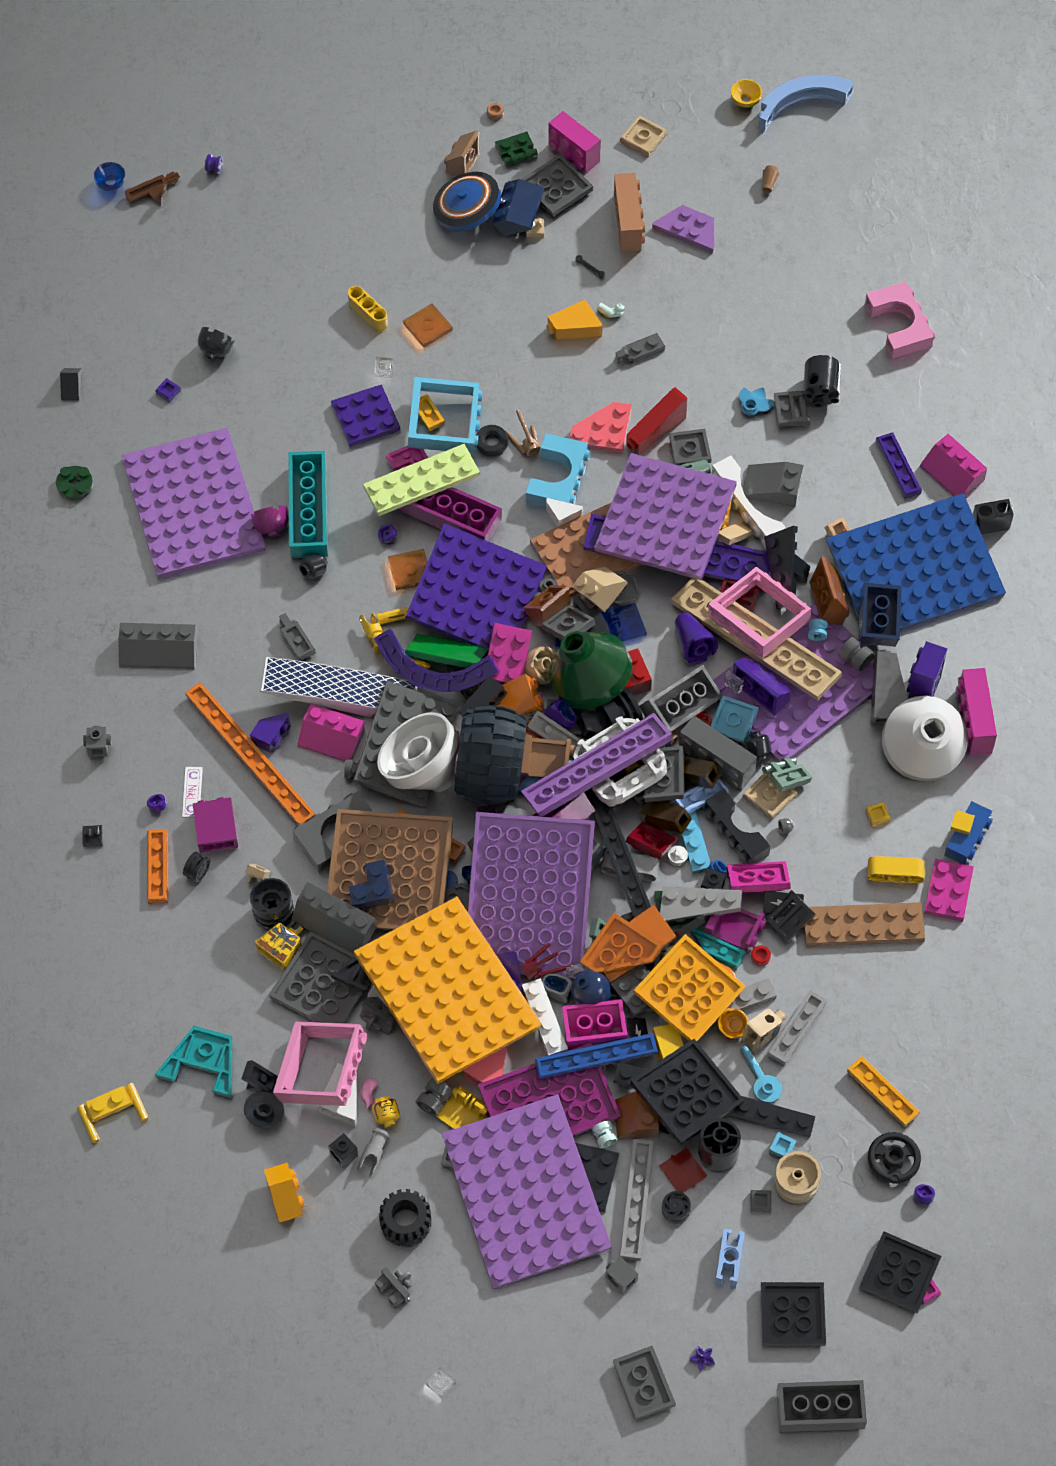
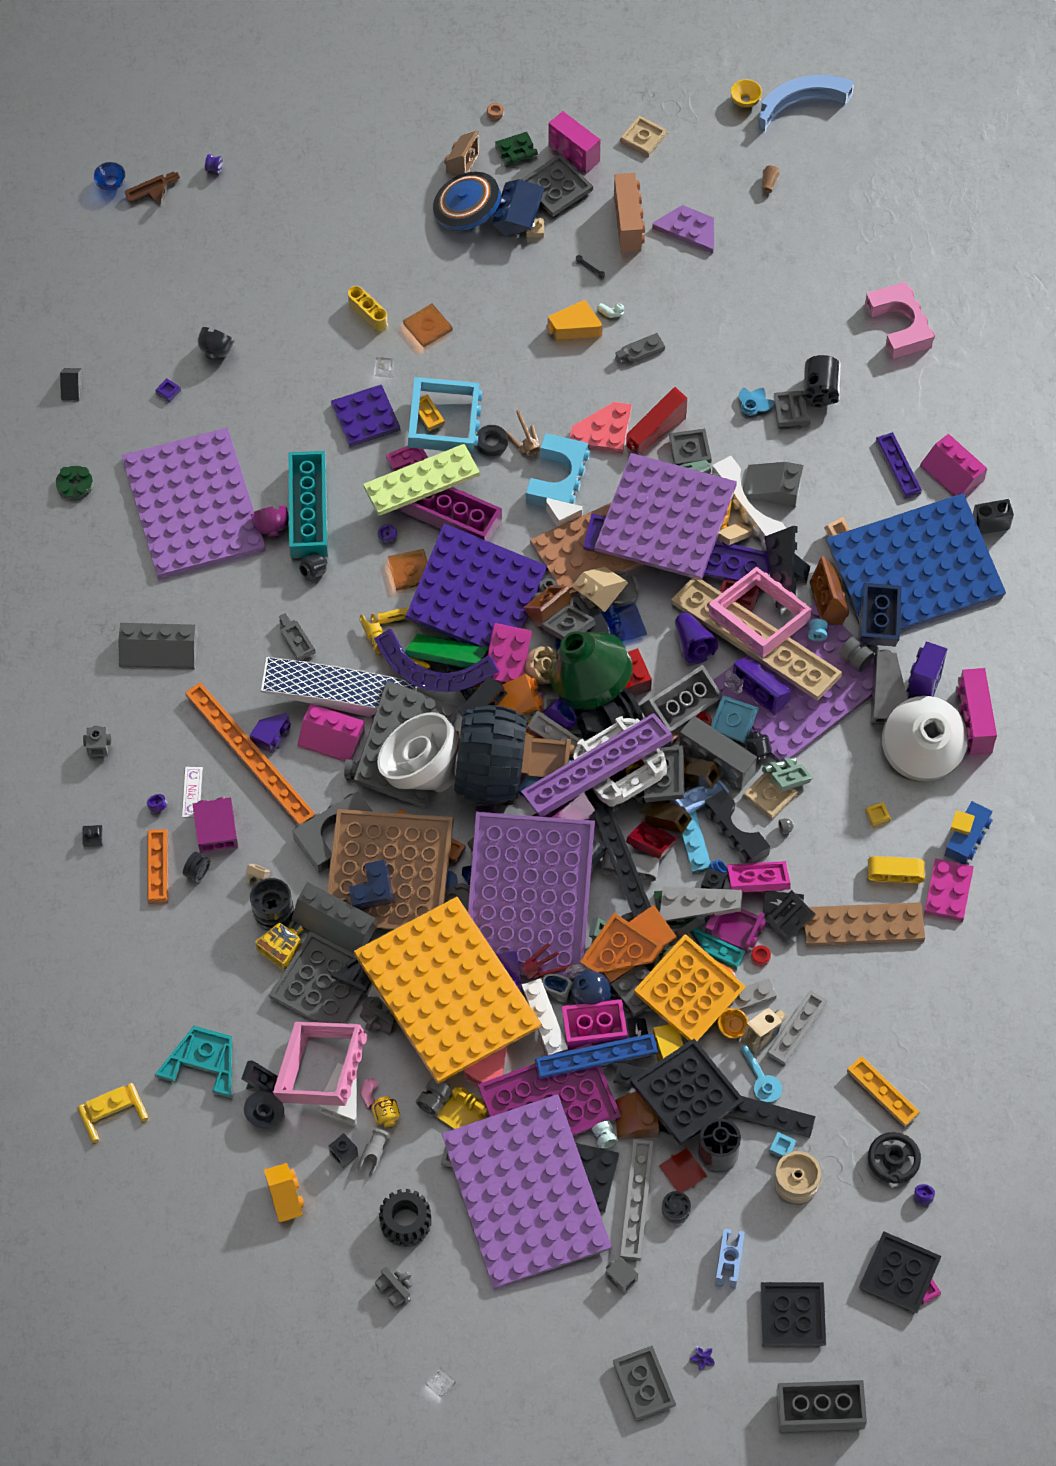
(677, 855): white tile -> none
(760, 1201): dark grey tile -> none

